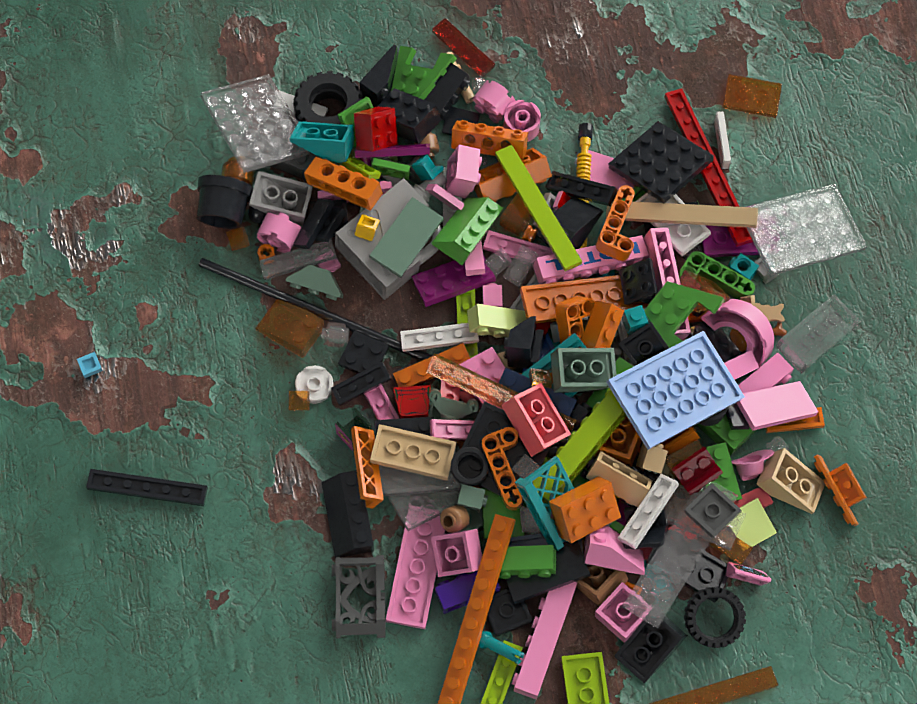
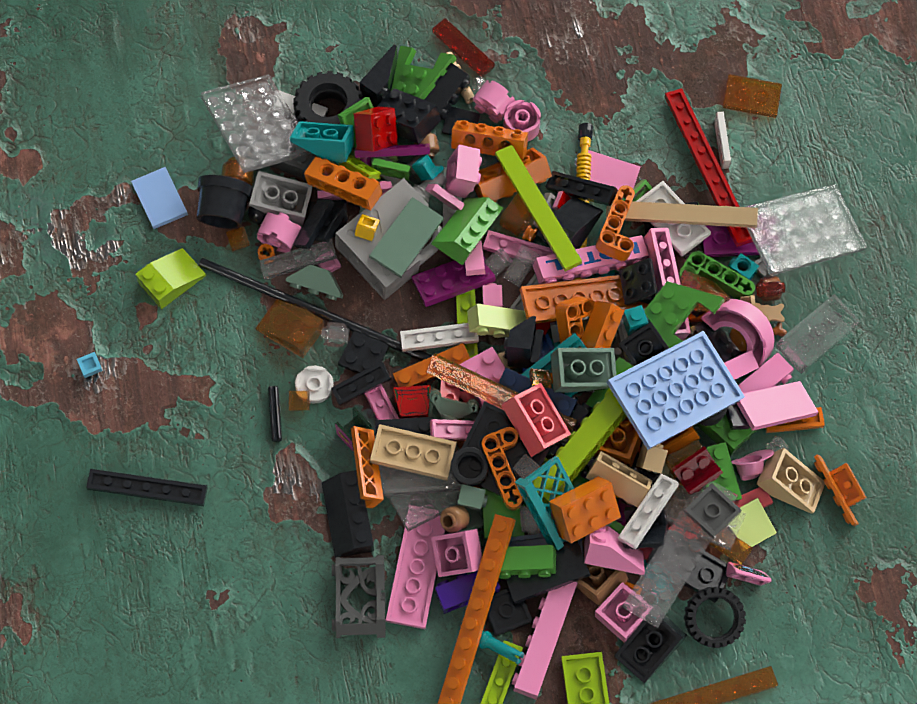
(159, 198): none -> light blue tile
(169, 277): none -> lime slope
(274, 409): none -> black axle
(661, 162): black plate -> none
(770, 288): none -> clear red head

